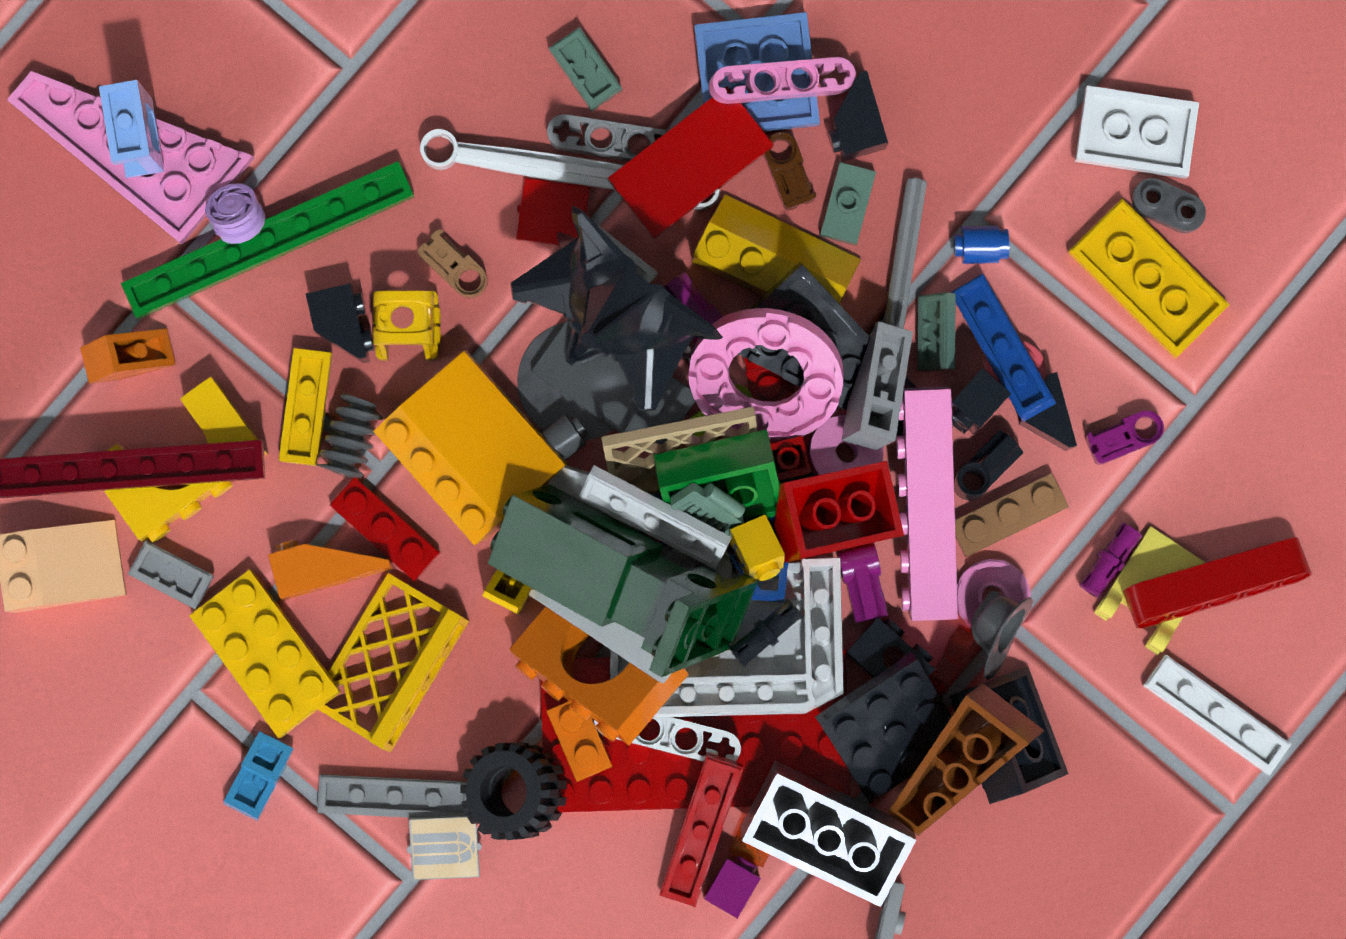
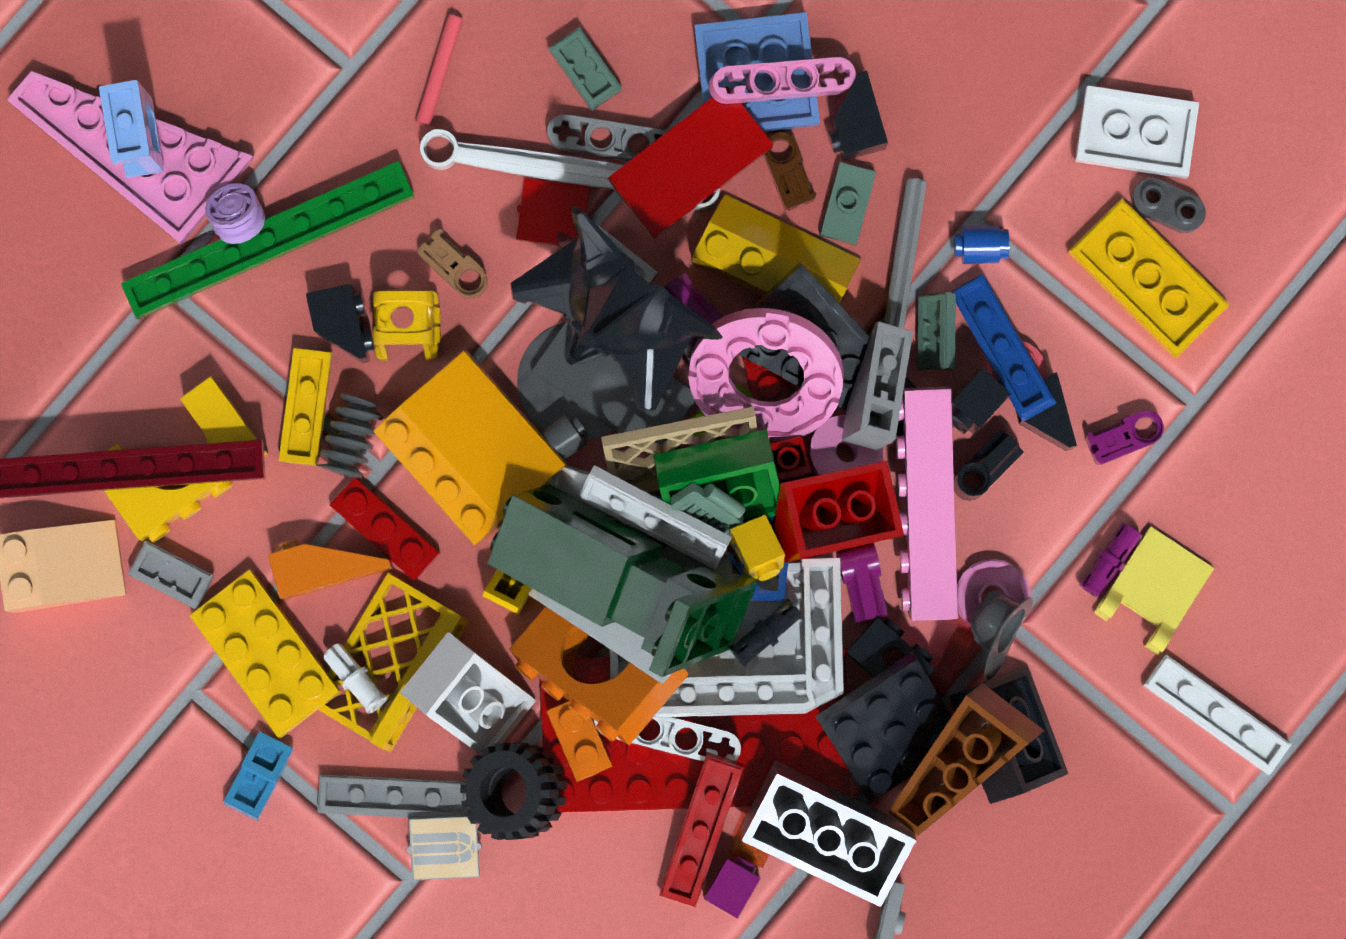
(127, 355): orange slope -> none
(354, 678): none -> white axle
(439, 70): none -> coral bar
(467, 695): none -> white slope
(1009, 515): medium nougat plate -> none
(1217, 582): red beam -> none

